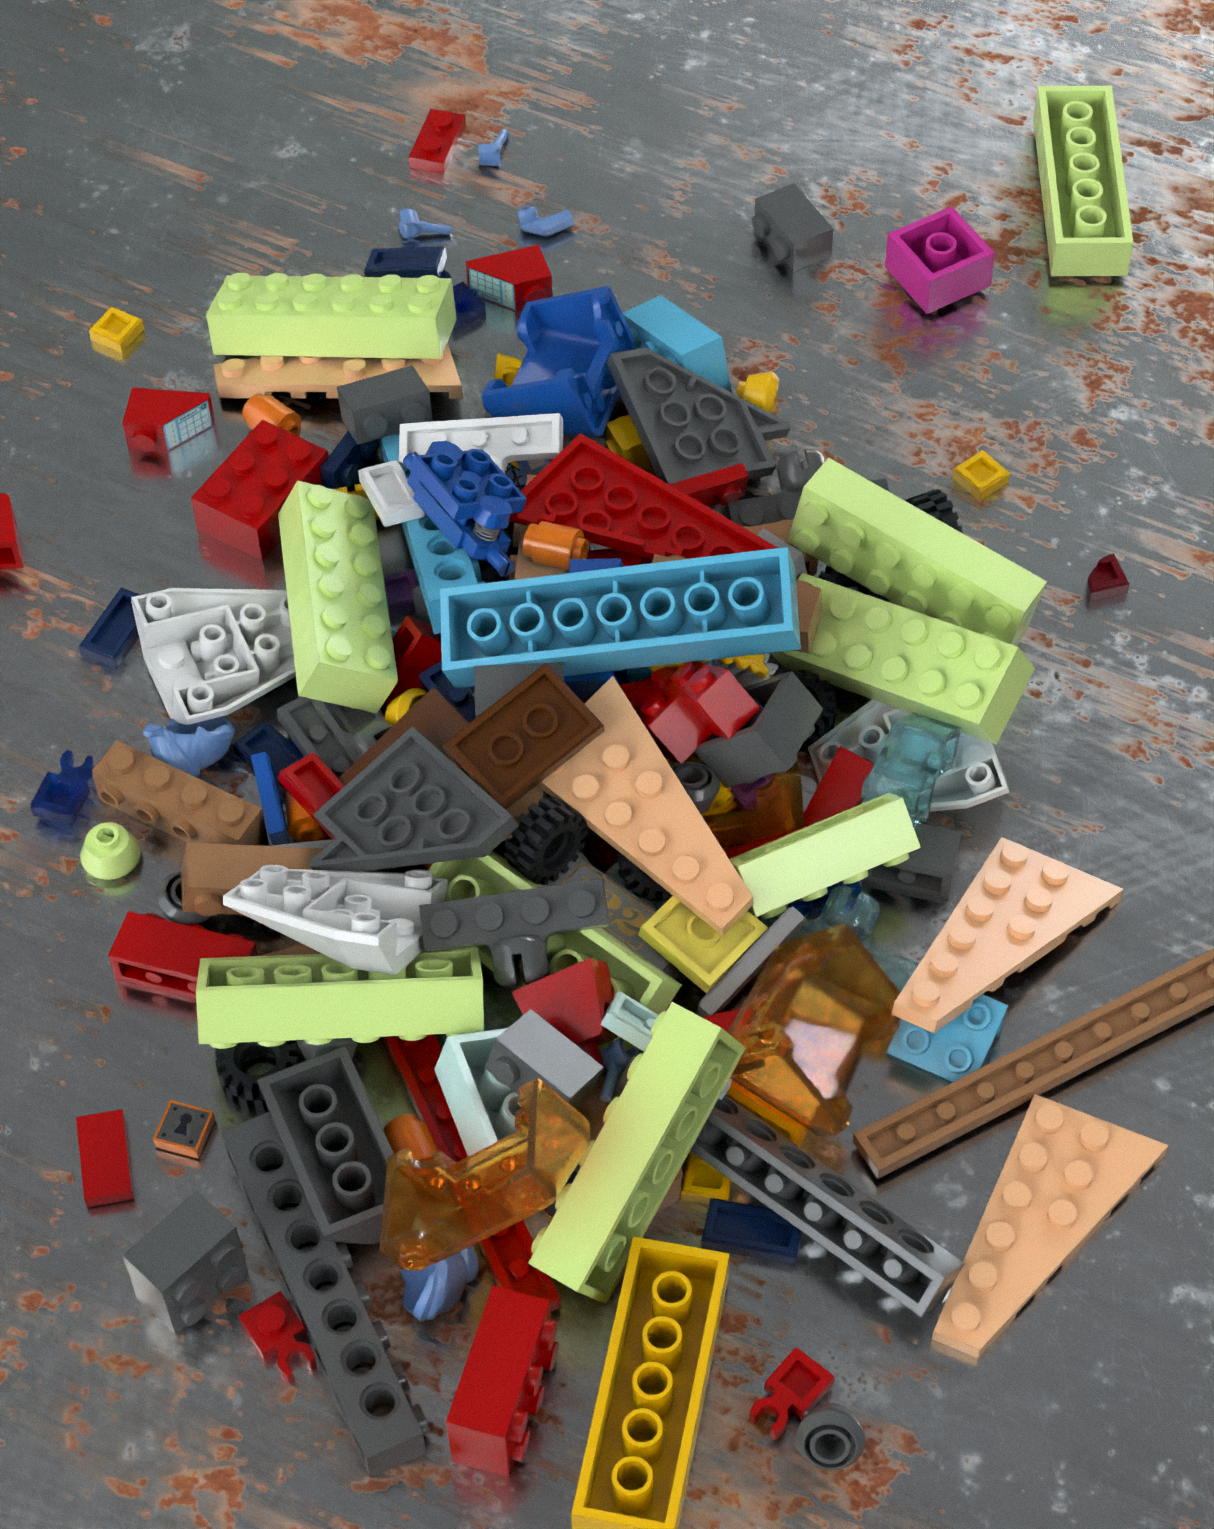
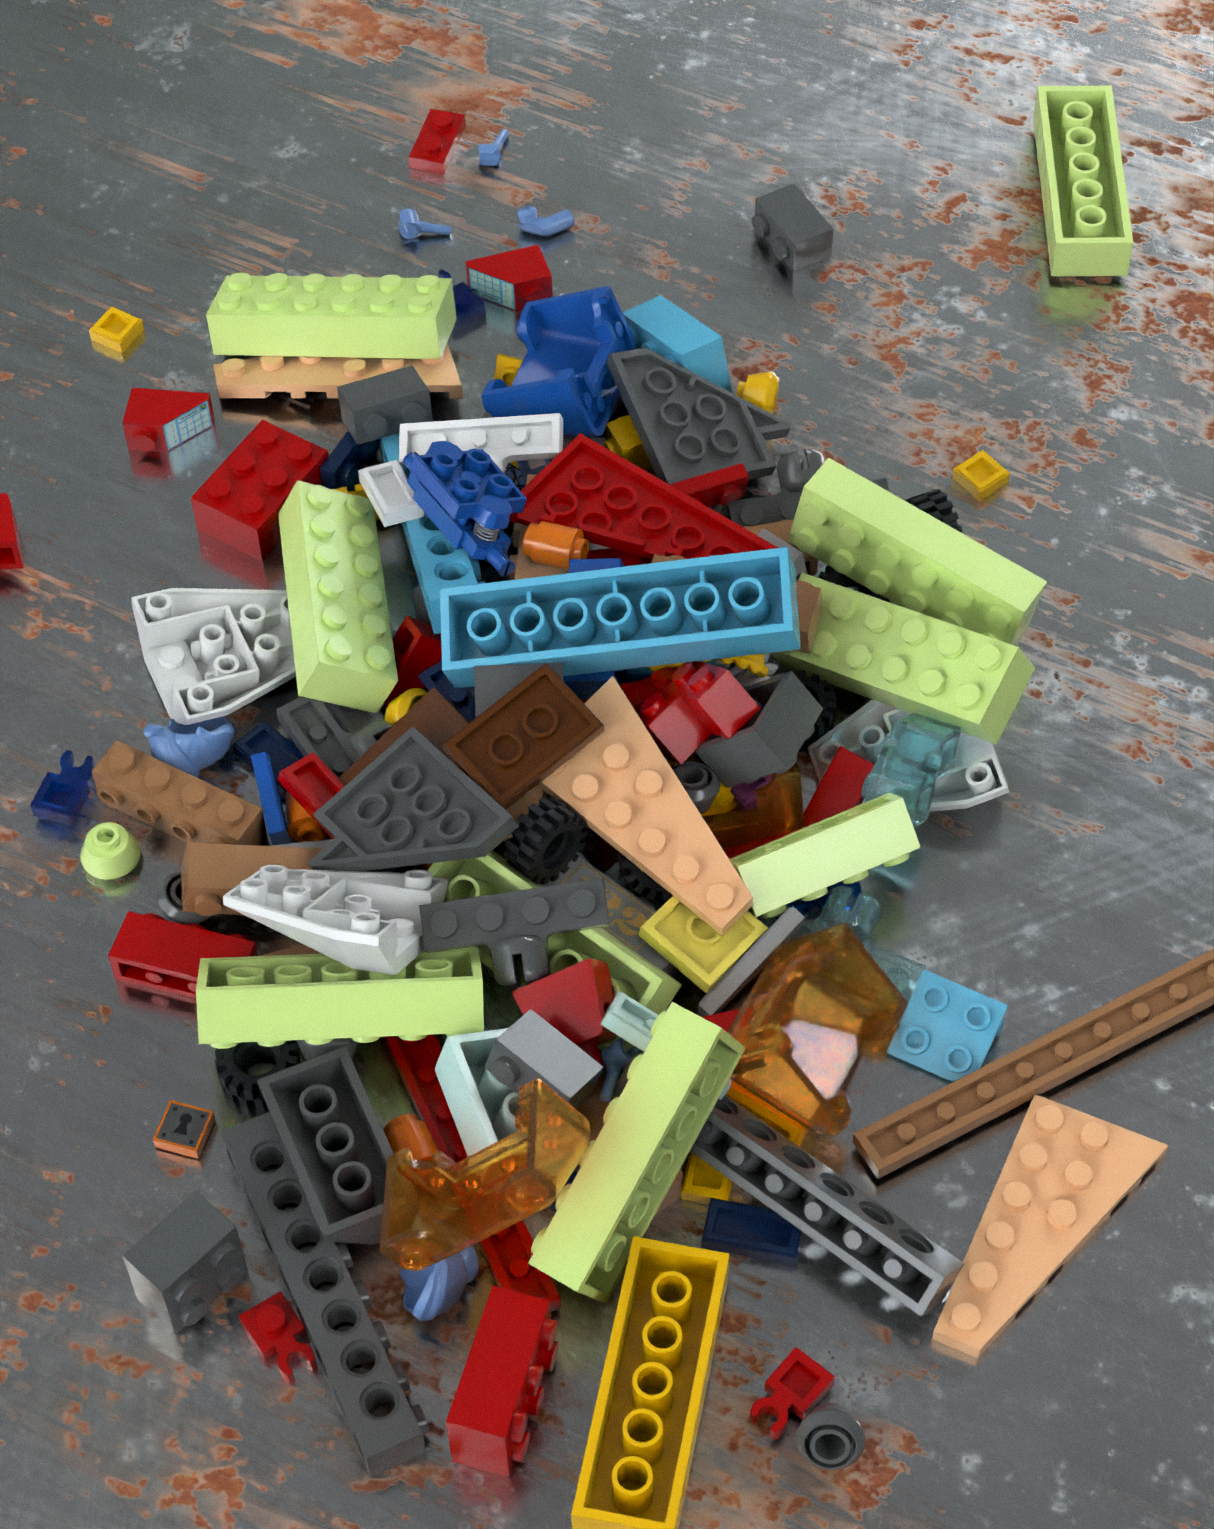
(104, 1158): red tile -> none
(113, 632): dark blue tile -> none
(272, 411): orange brick -> none
(399, 592): medium lavender tile -> none
(406, 262): dark blue tile -> none
(929, 868): dark grey brick -> none
(939, 259): dark pink brick -> none
(1003, 924): light nougat wing -> none
(1106, 580): dark red tile -> none

